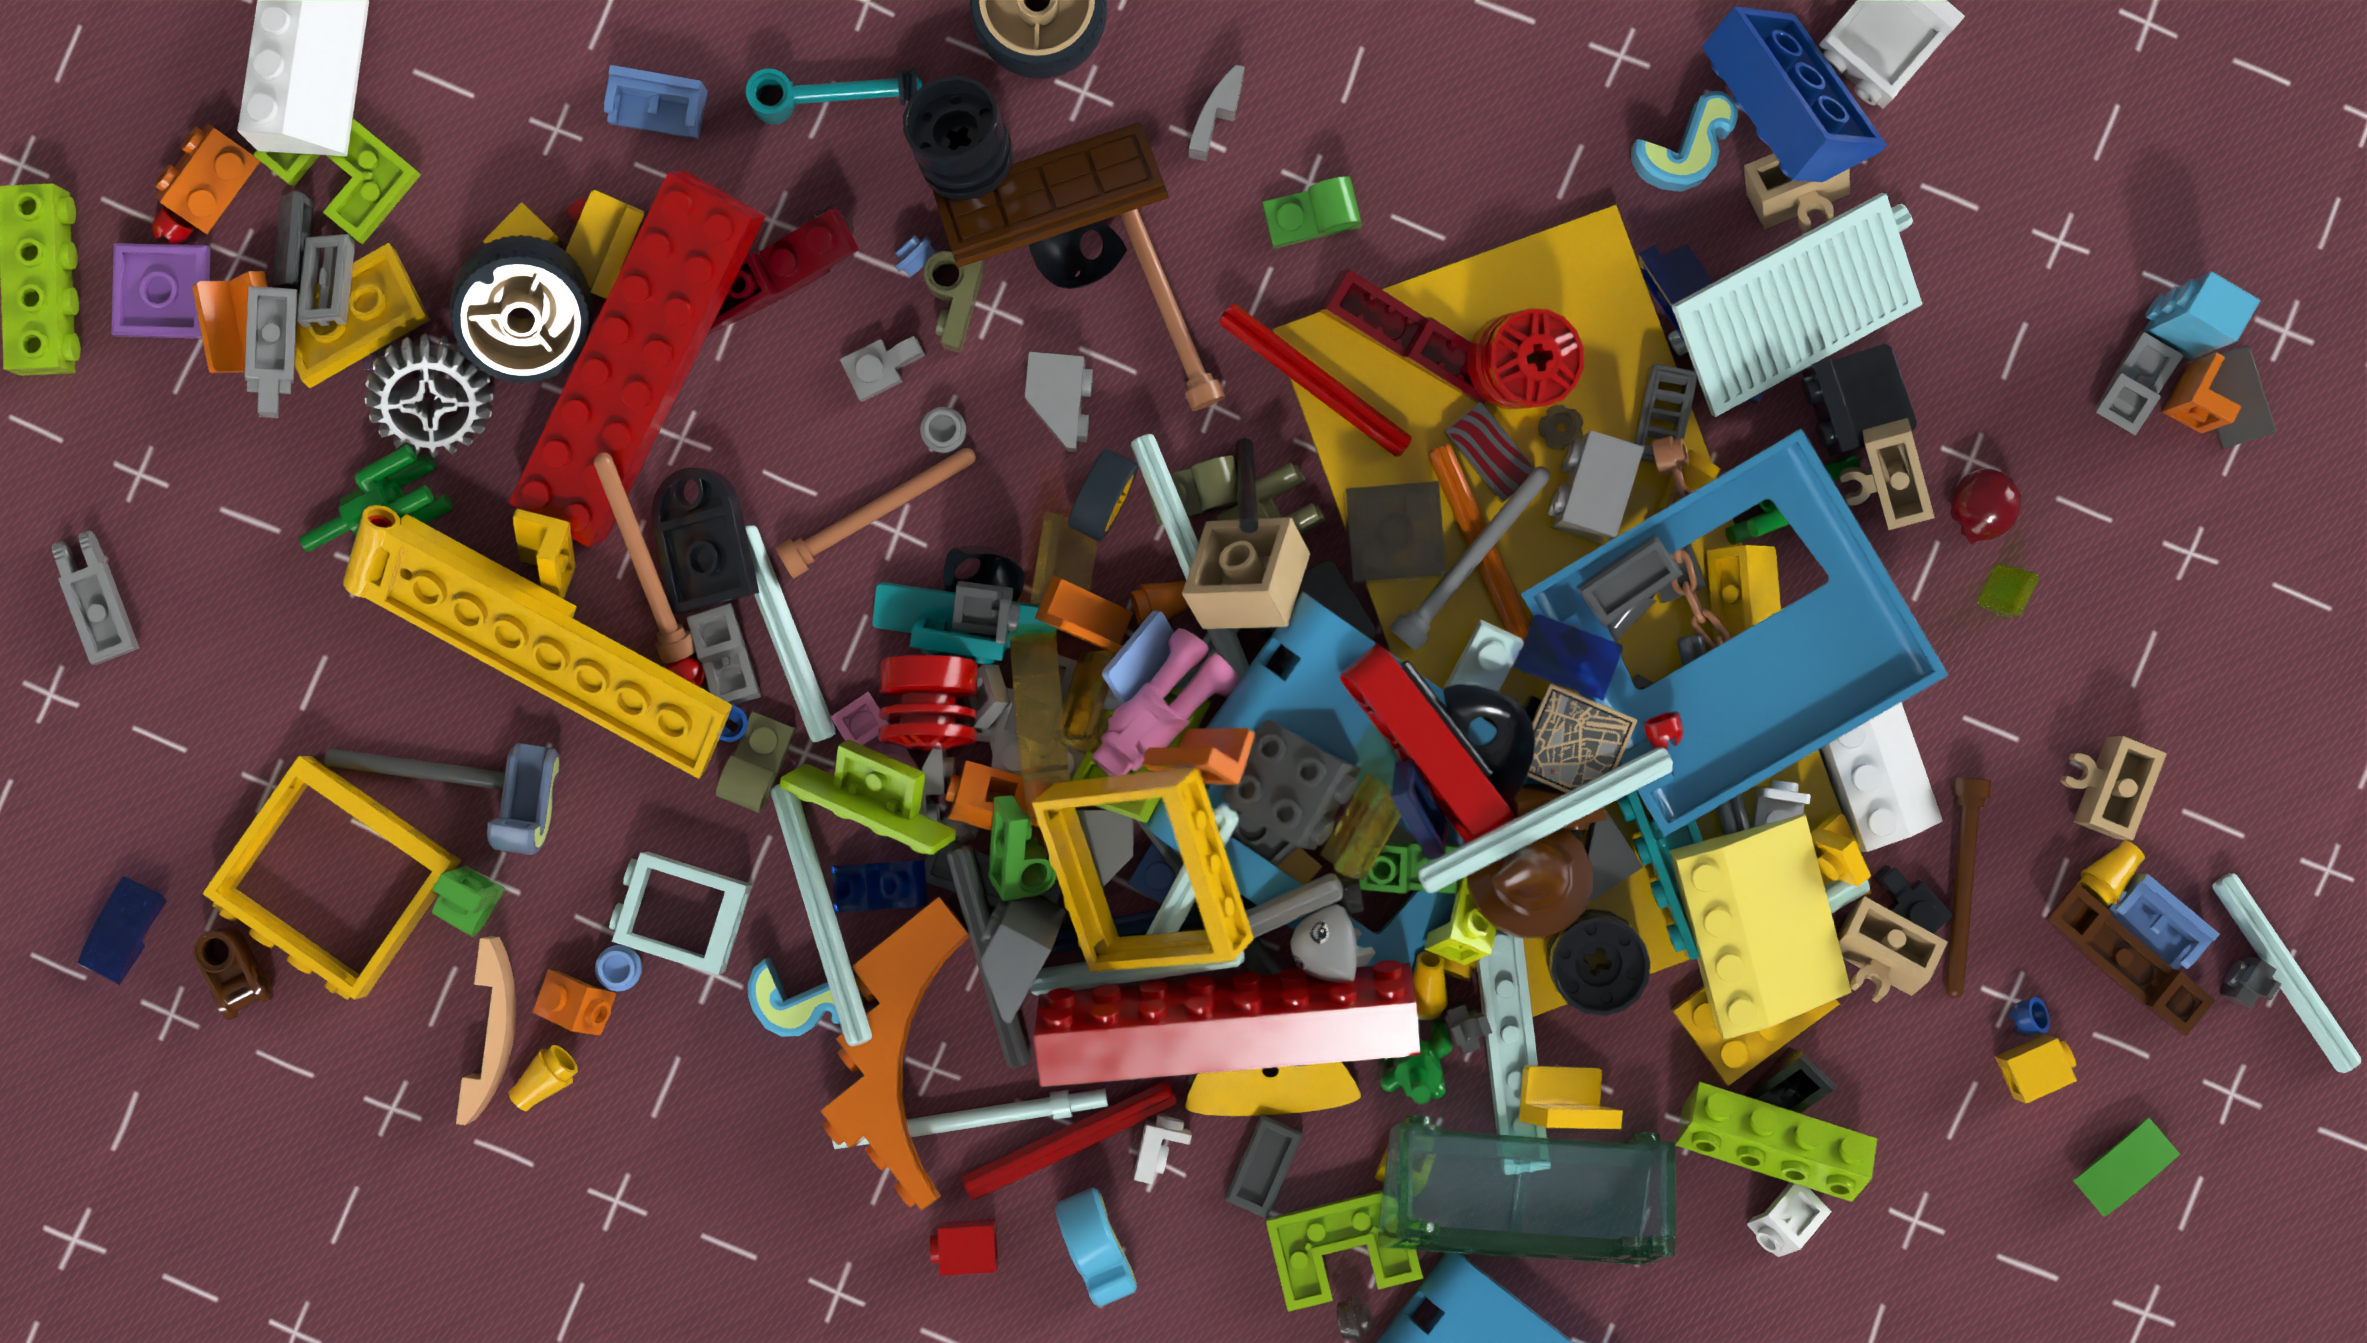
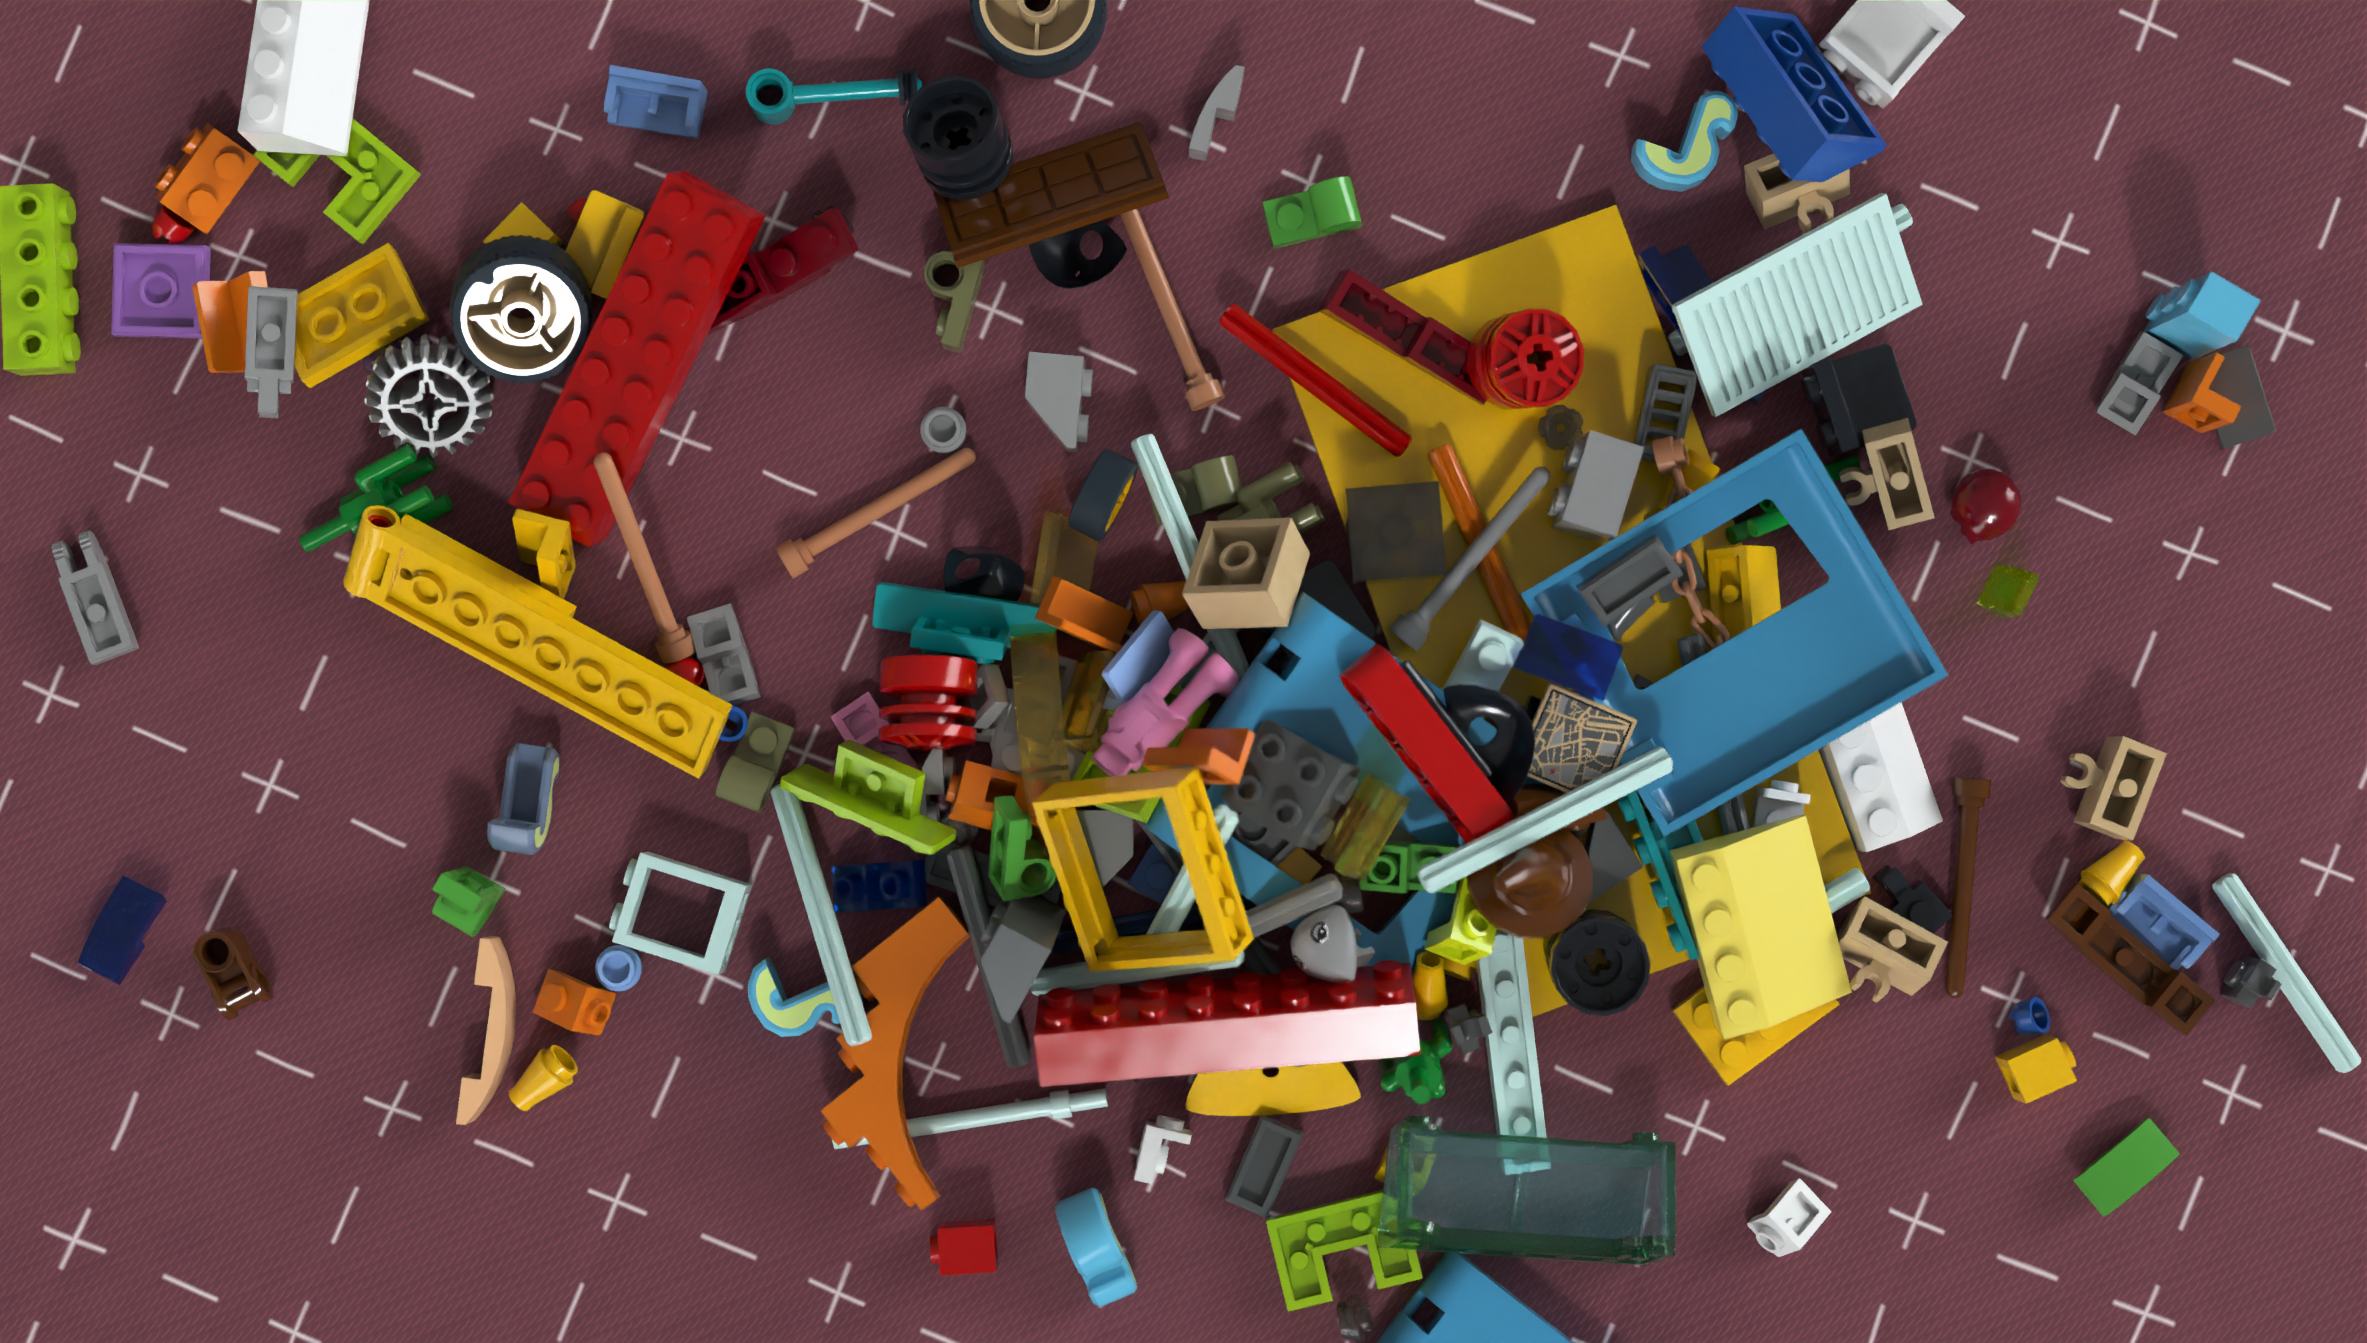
(271, 930): yellow window -> none
(293, 226): dark grey slope -> none
(334, 280): light grey tile -> none
(414, 768): dark grey bar -> none
(702, 543): black plate -> none
(788, 643): light aqua axle -> none
(875, 368): light grey plate -> none
(914, 254): medium blue plate -> none
(985, 610): dark grey bracket -> none
(1069, 1140): red axle -> none
(1246, 485): black bar -> none
(1419, 809): dark blue tile -> none
(1490, 451): tile -> none
(1565, 1098): yellow panel -> none
(1664, 727): red hinge -> none
(1776, 1142): lime brick -> none
(1792, 1083): black slope -> none
(1838, 851): yellow bracket -> none

